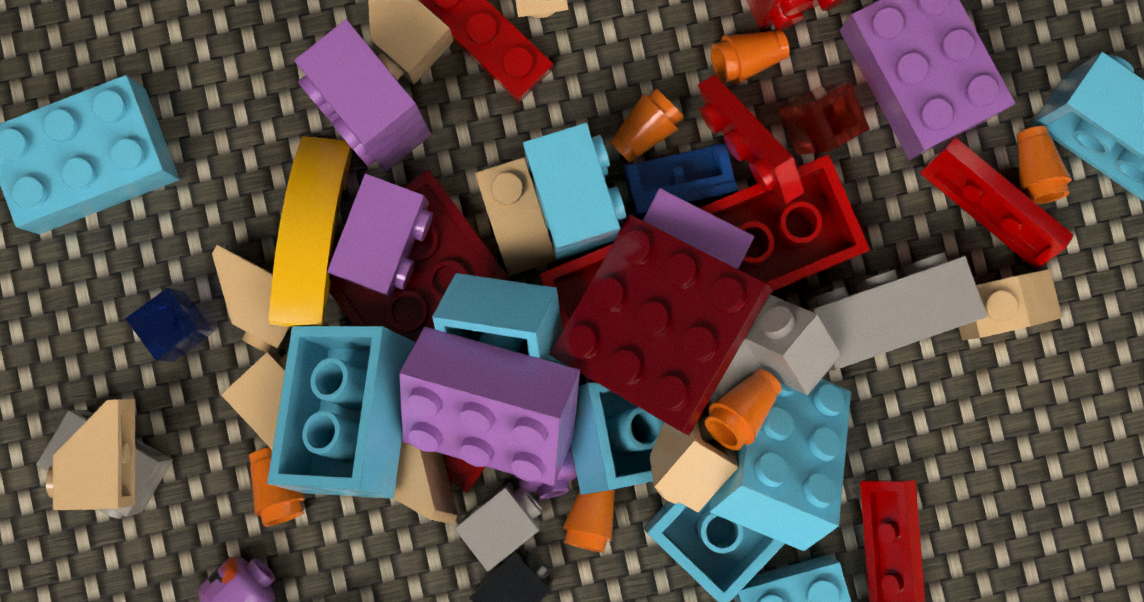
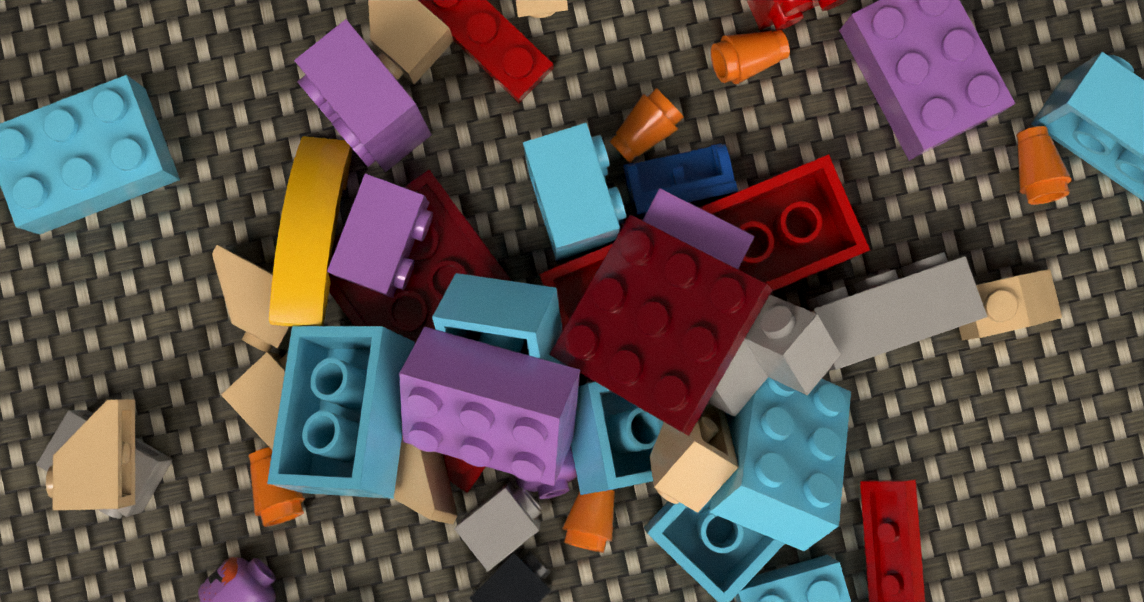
(169, 325): clear blue brick -> none
(516, 216): tan slope -> none
(742, 411): orange cone -> none
(749, 140): red plate -> none
(824, 118): clear red brick -> none
(996, 203): red plate -> none

